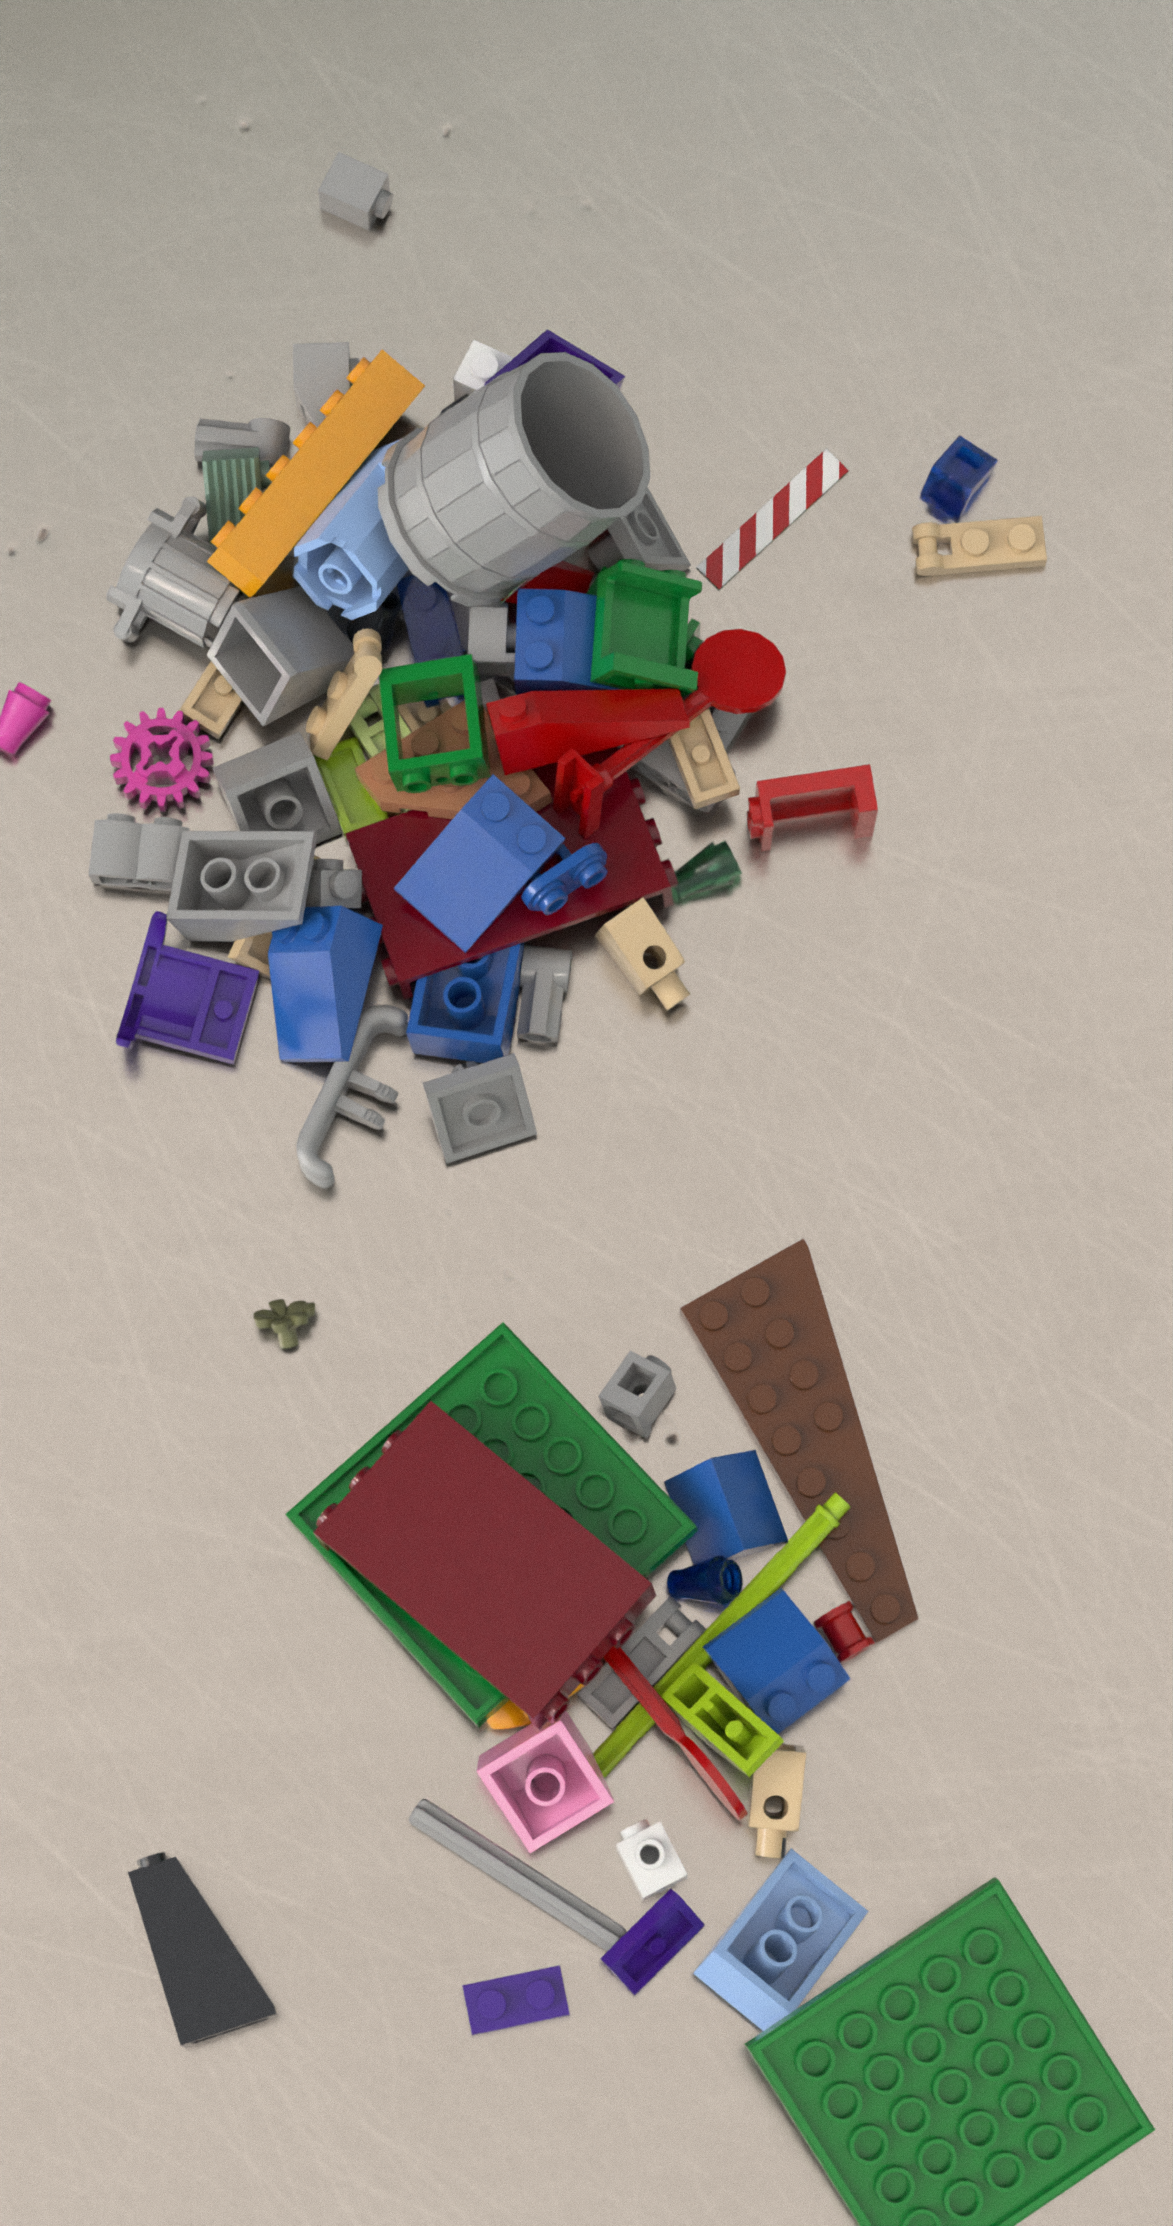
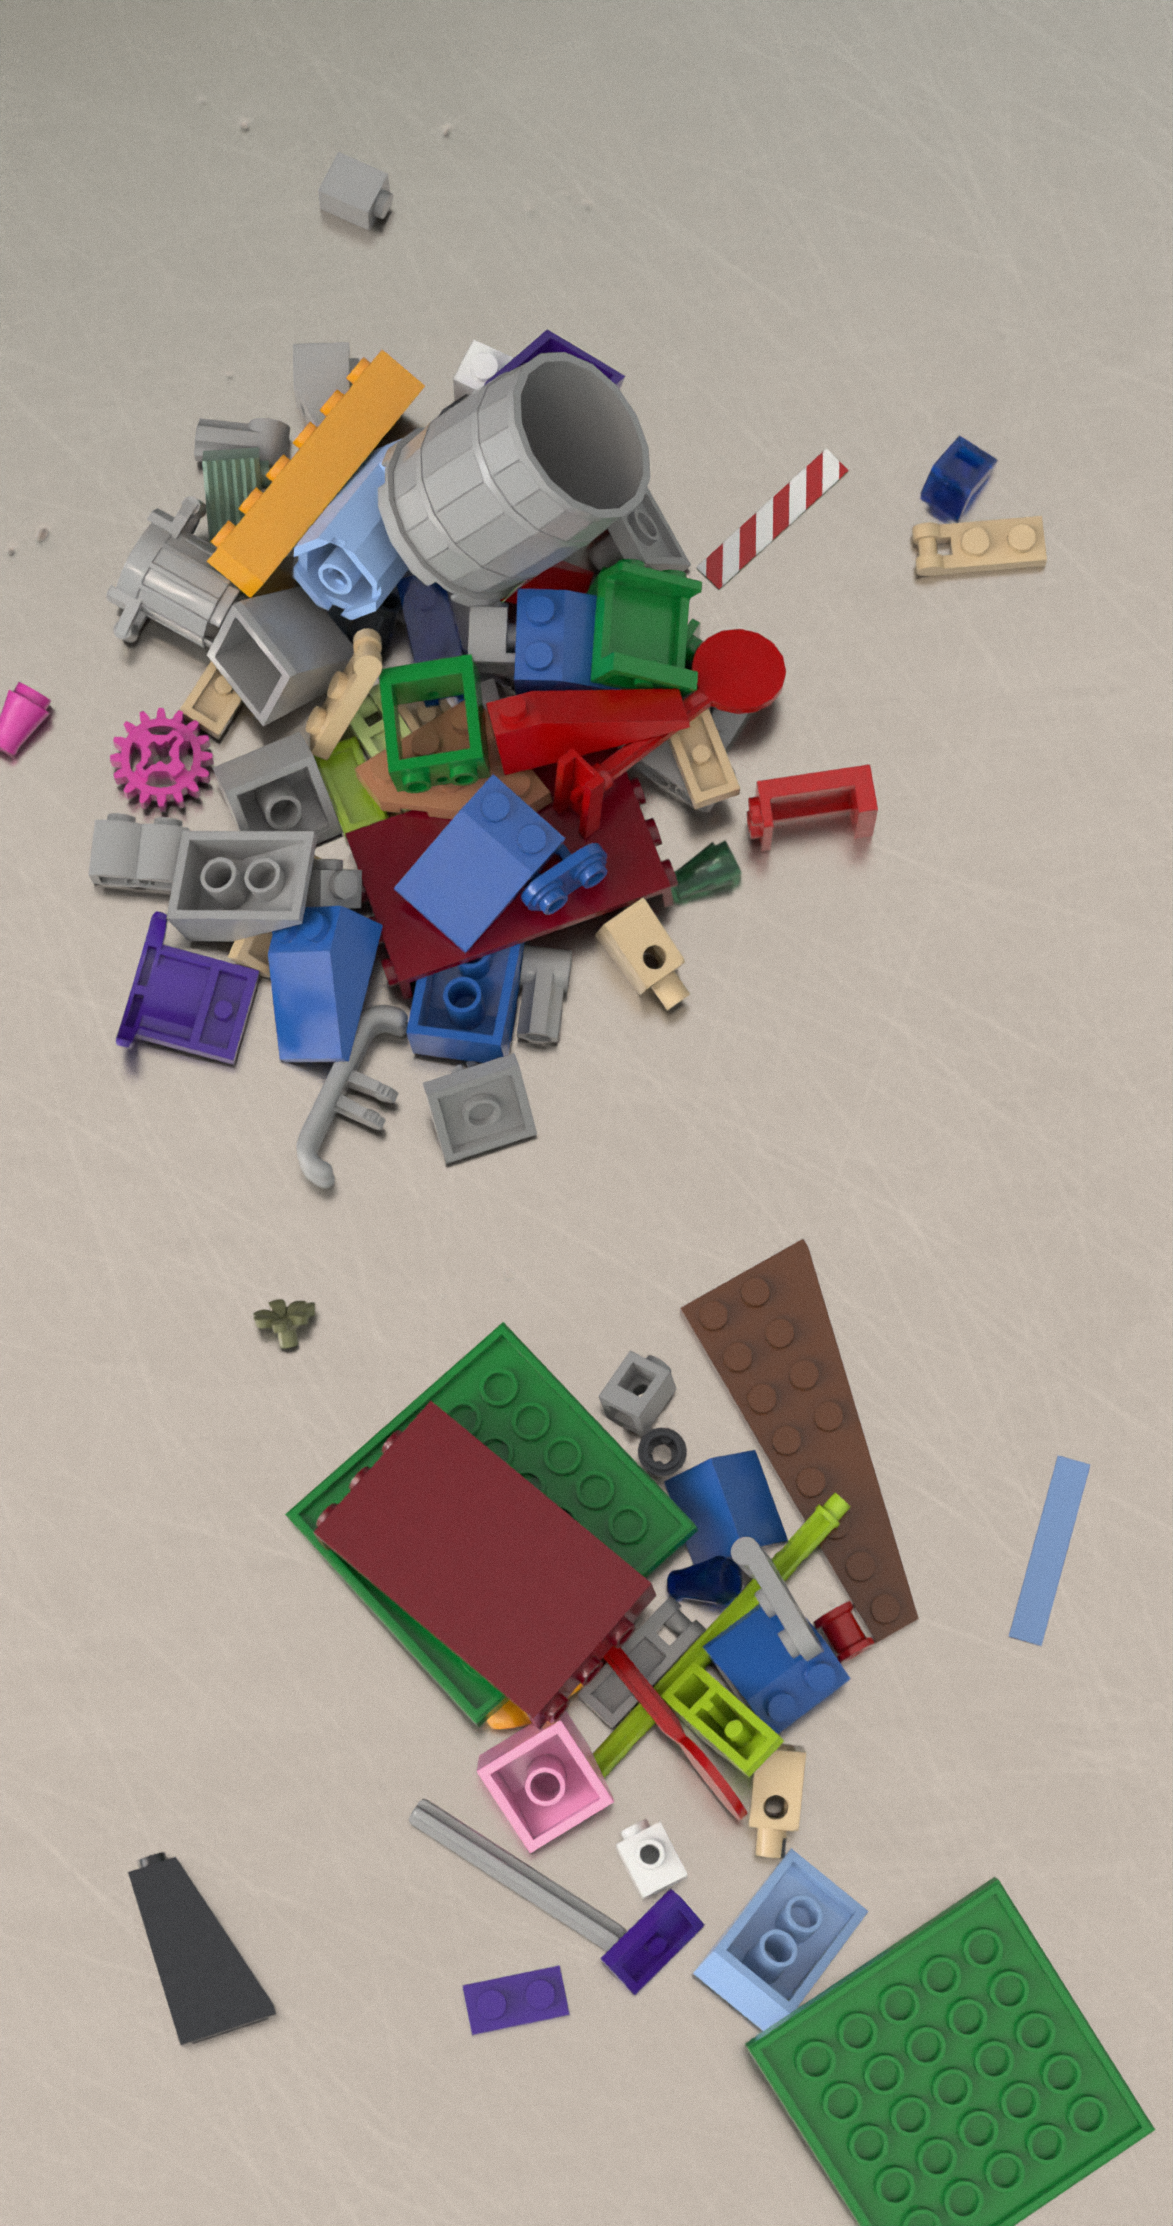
(662, 1440): none -> black cone
(777, 1599): none -> light grey plate
(1049, 1550): none -> medium blue sticker

